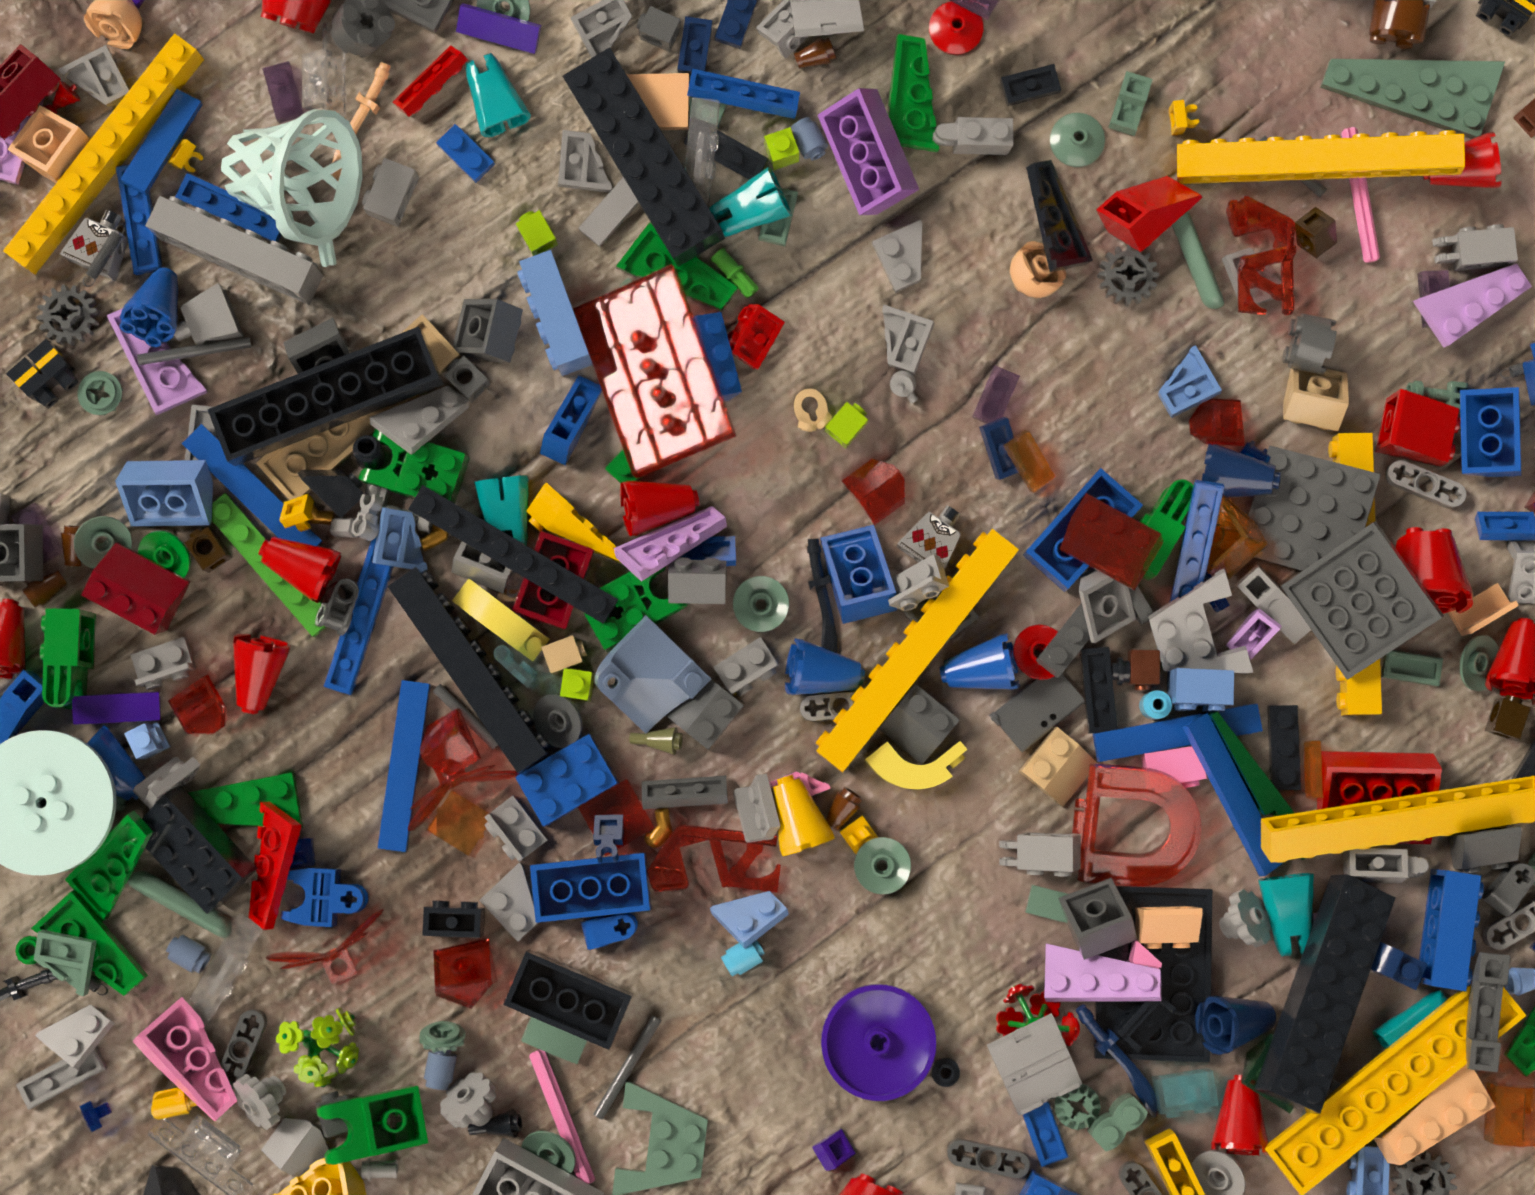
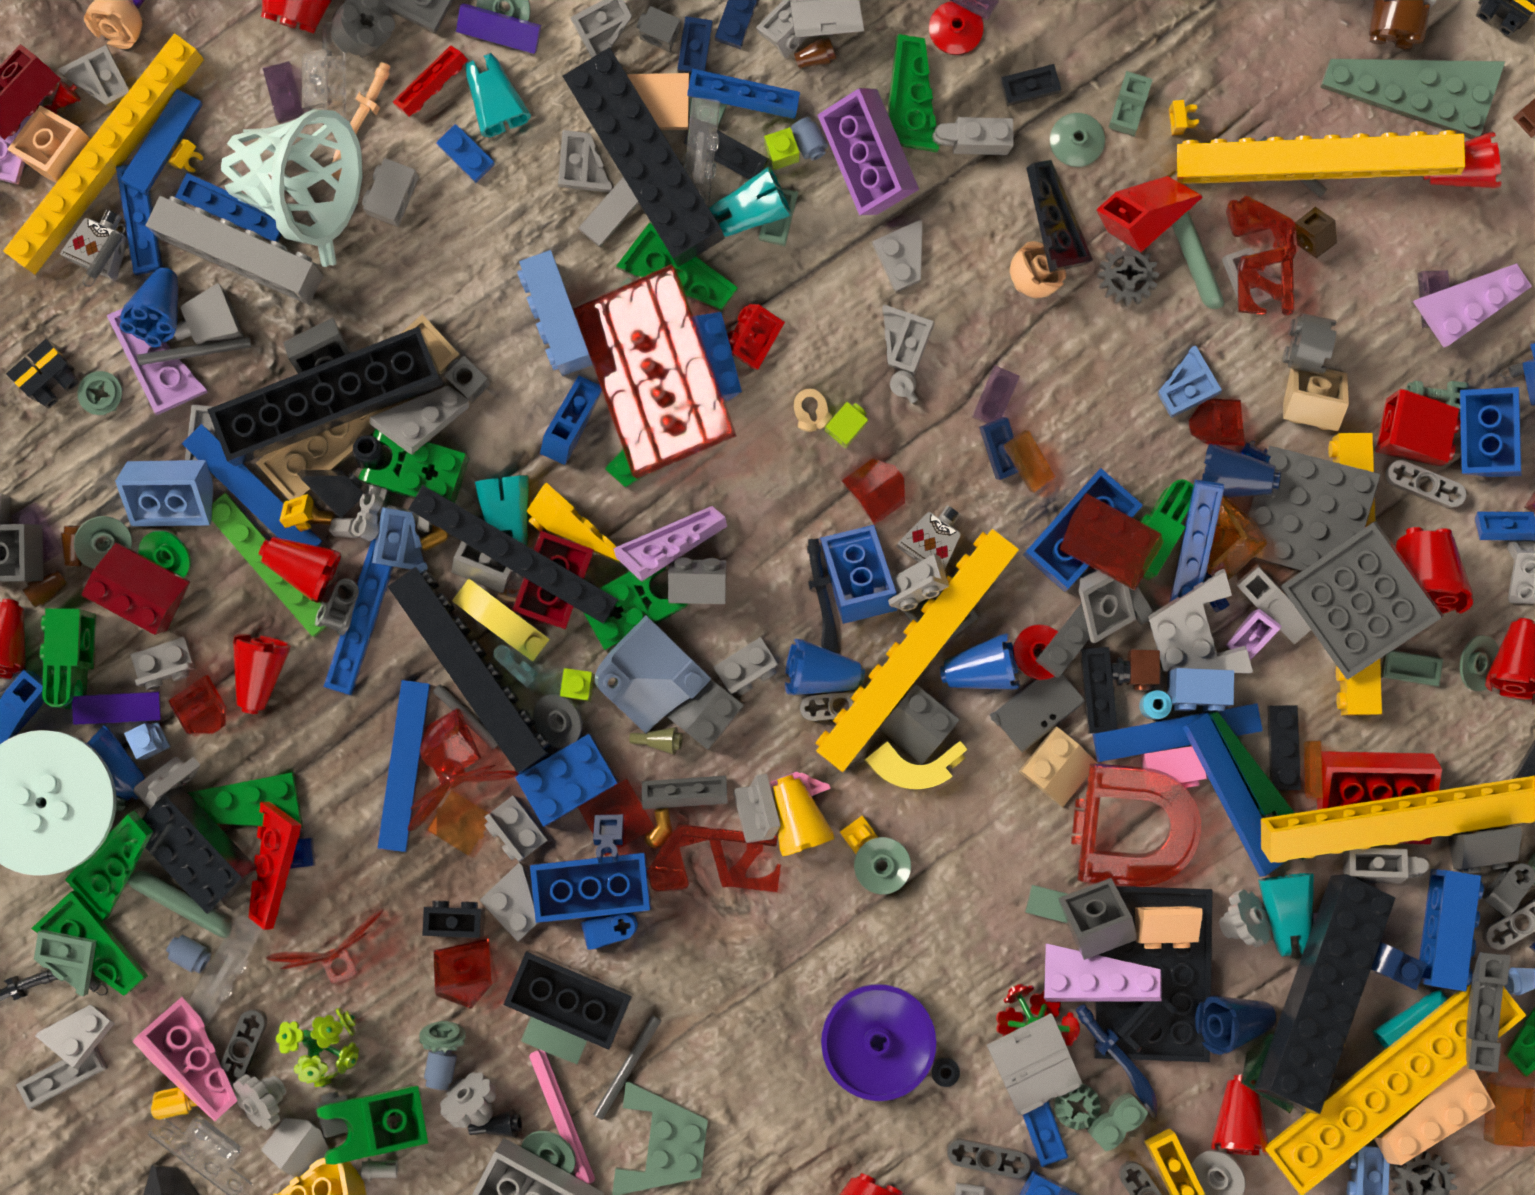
(21, 950): green plate -> none
(59, 306): dark grey gear -> none
(92, 1115): clear blue tile -> none
(218, 555): dark brown brick -> none
(324, 897): blue piece -> none
(487, 330): dark grey slope -> none
(536, 232): lime brick -> none
(564, 654): tan brick -> none
(655, 504): red cone -> none
(715, 547): blue plate -> none
(734, 273): bright green axle -> none
(741, 960): medium azure brick -> none
(750, 916): medium blue wing -> none
(760, 589): sand green dish -> none
(834, 1150): dark purple slope -> none
(843, 808): reddish brown cone -> none
(1044, 853): light grey hinge -> none
(1142, 956): bright pink slope -> none
(1185, 1092): clear light blue brick -> none
(1363, 212): bright pink axle -> none
(1479, 248): light grey hinge -> none
(1486, 608): light nougat panel -> none
(1507, 718): dark brown brick -> none

